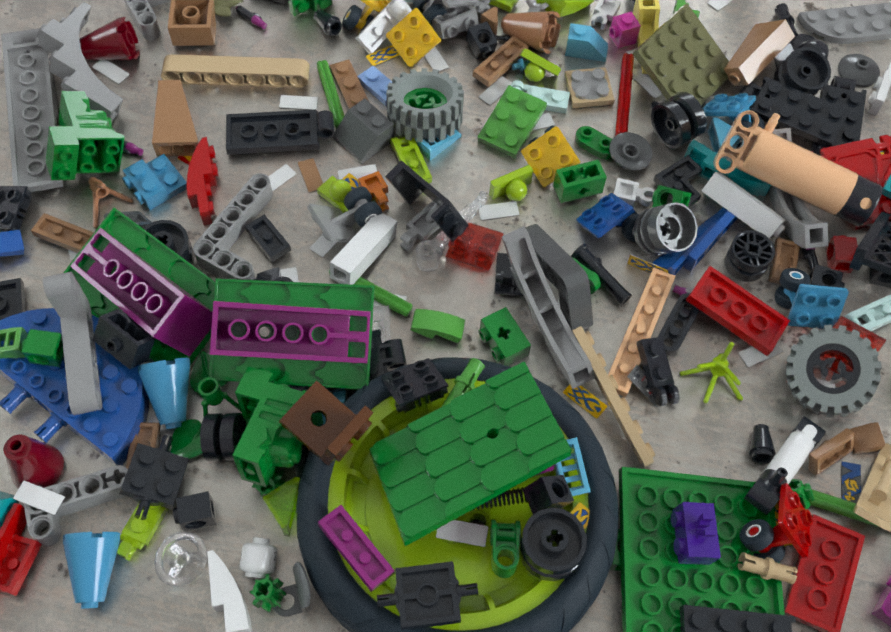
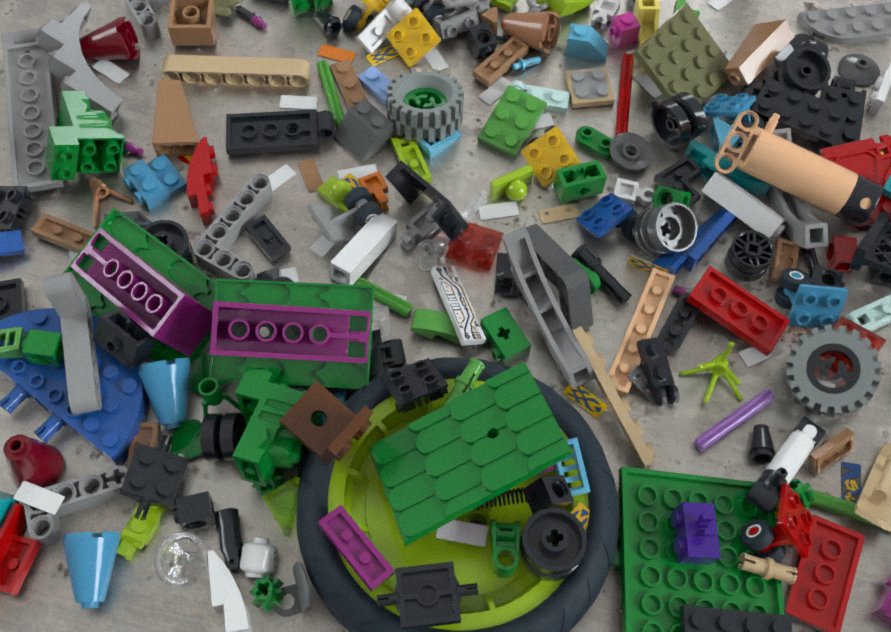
(229, 537): none -> black piece
(336, 53): none -> orange sticker
(458, 305): none -> white tile
(536, 68): lime tile -> none
(558, 213): none -> tan sticker
(734, 420): none -> medium lavender axle
(782, 13): black pin -> none
(867, 438): medium nougat slope -> none

